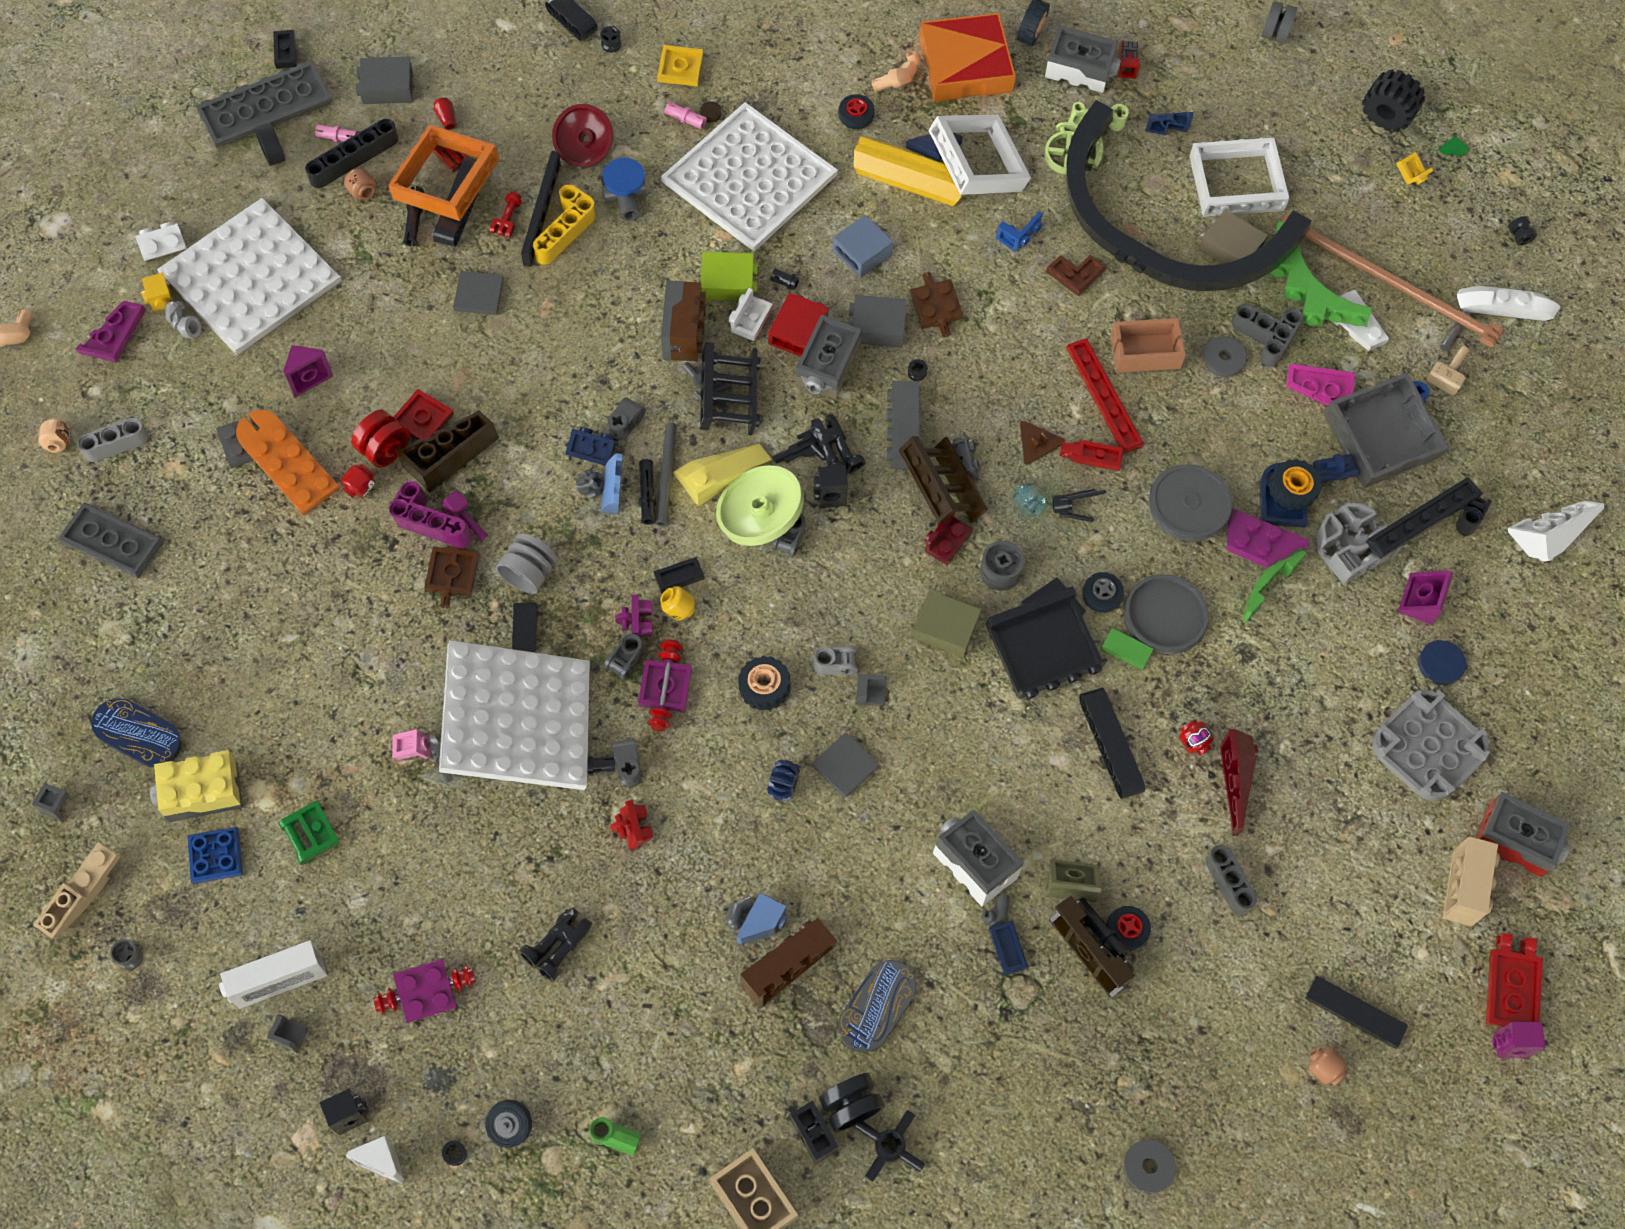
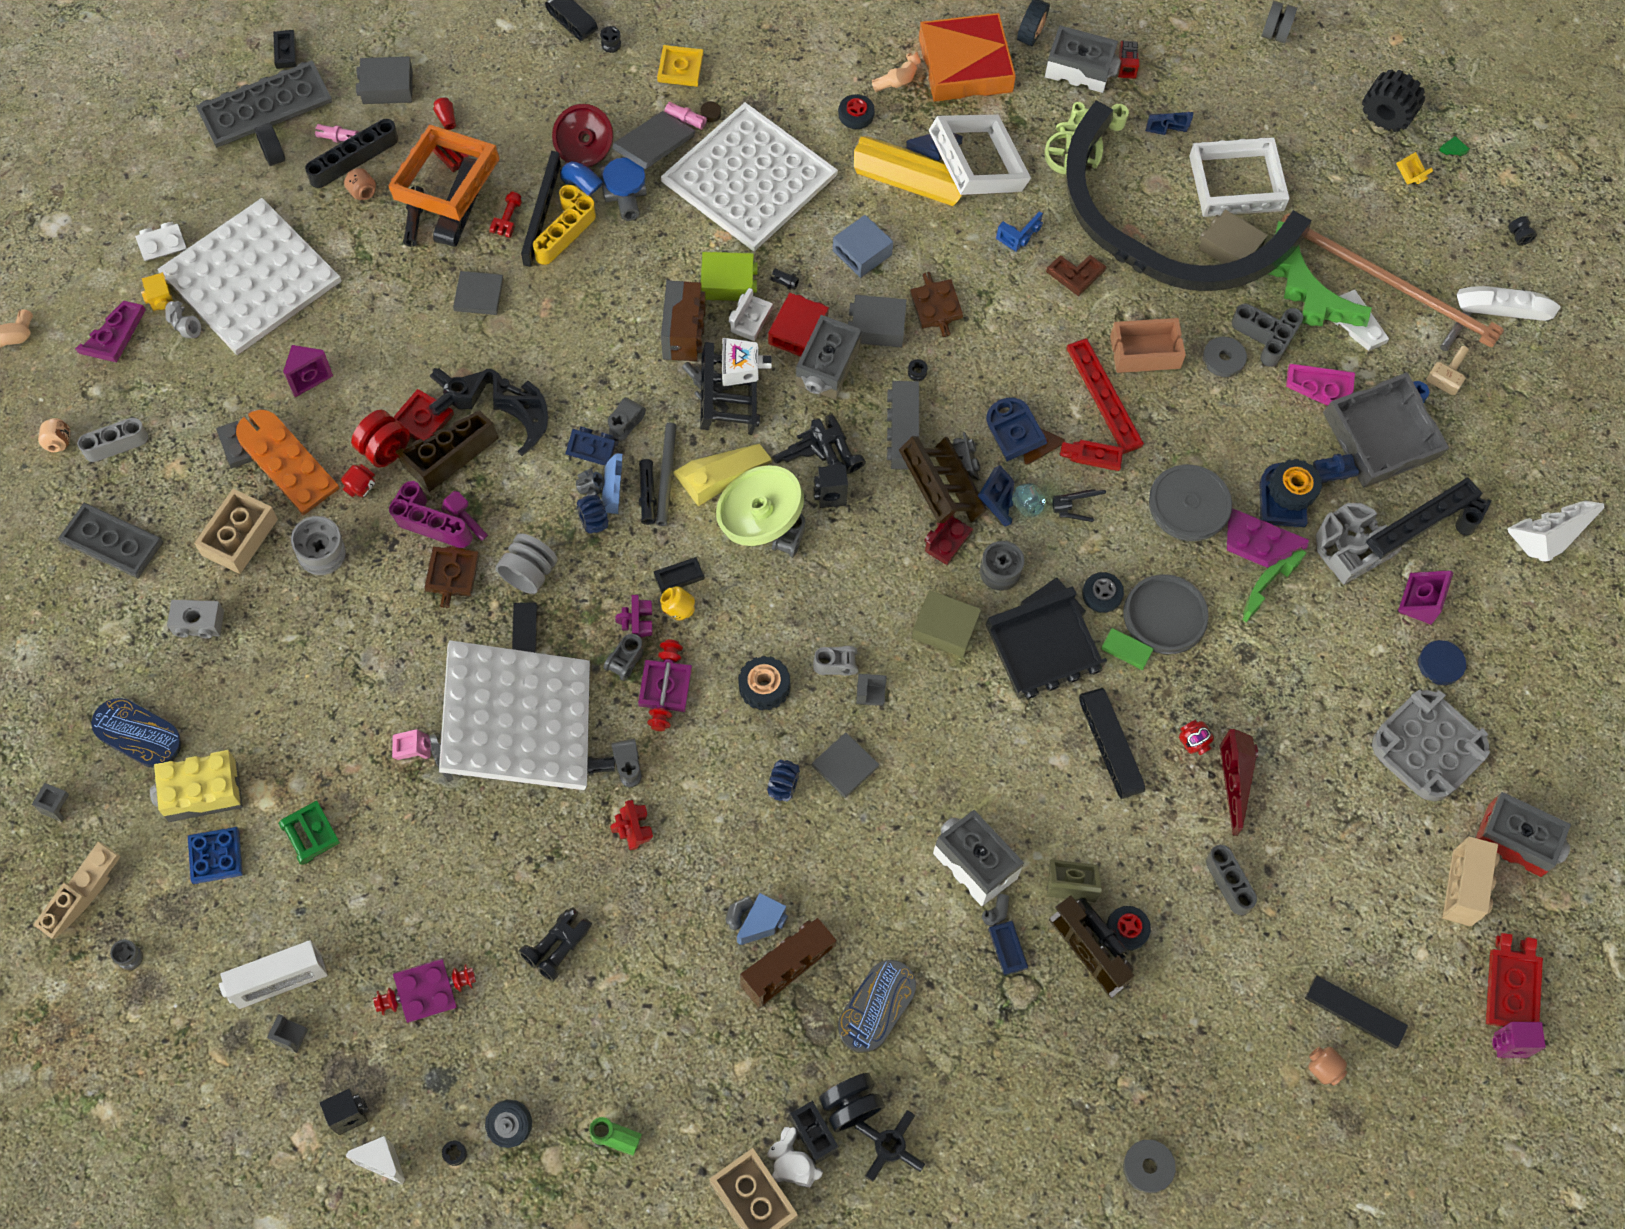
(184, 611): none -> light grey brick
(236, 531): none -> tan brick
(312, 536): none -> light grey wheel
(466, 390): none -> black piece
(580, 175): none -> blue cylinder
(592, 514): none -> dark blue gear
(653, 139): none -> dark grey tile
(742, 362): none -> white torso
(790, 1164): none -> white animal
(998, 494): none -> dark blue wing
(1015, 430): none -> dark blue tile

